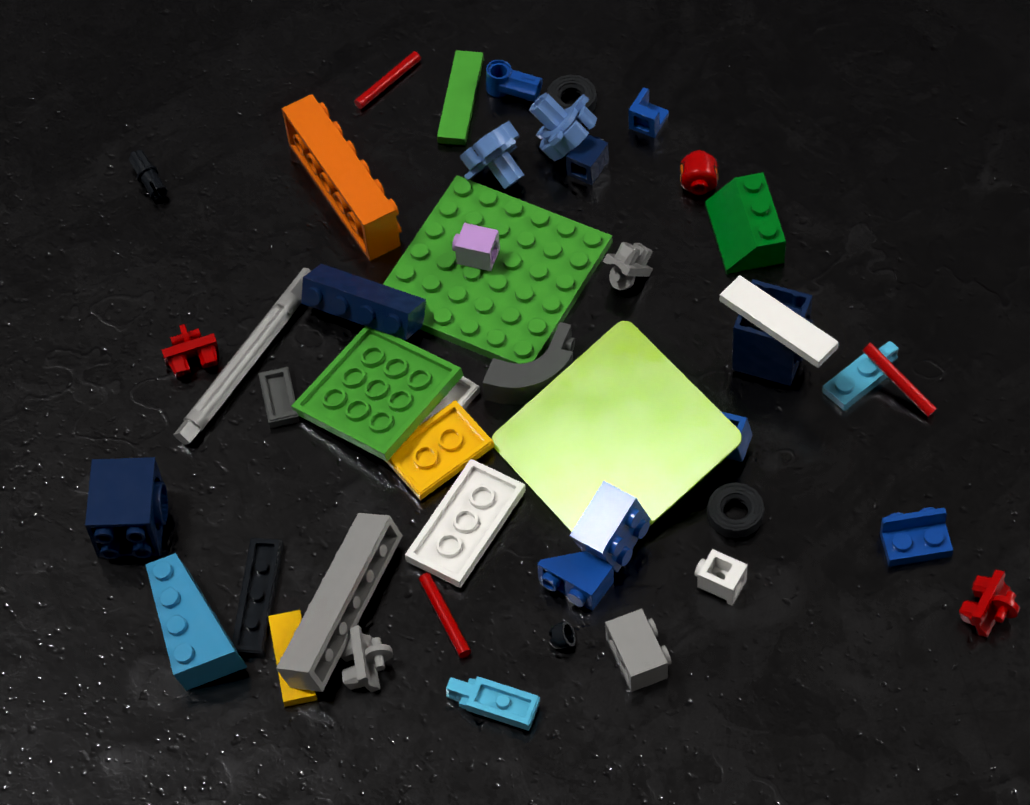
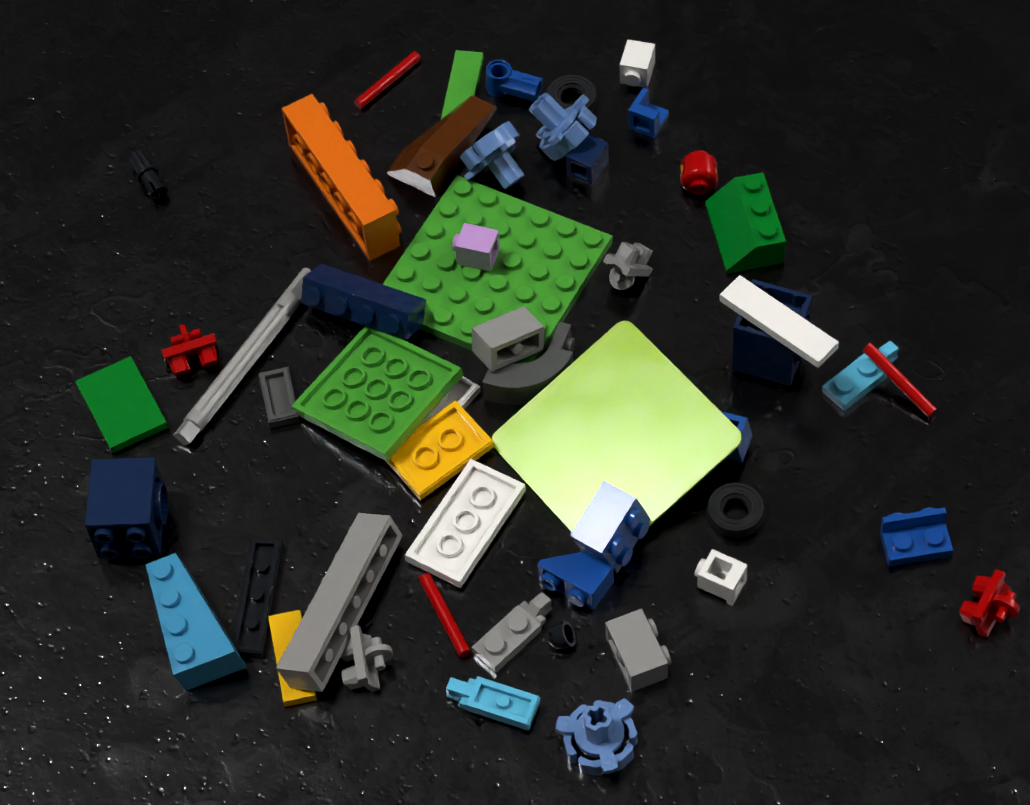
(121, 404): none -> green tile
(437, 152): none -> reddish brown wedge
(507, 338): none -> light grey brick
(512, 632): none -> light grey hinge
(599, 734): none -> medium blue piece
(637, 63): none -> white brick

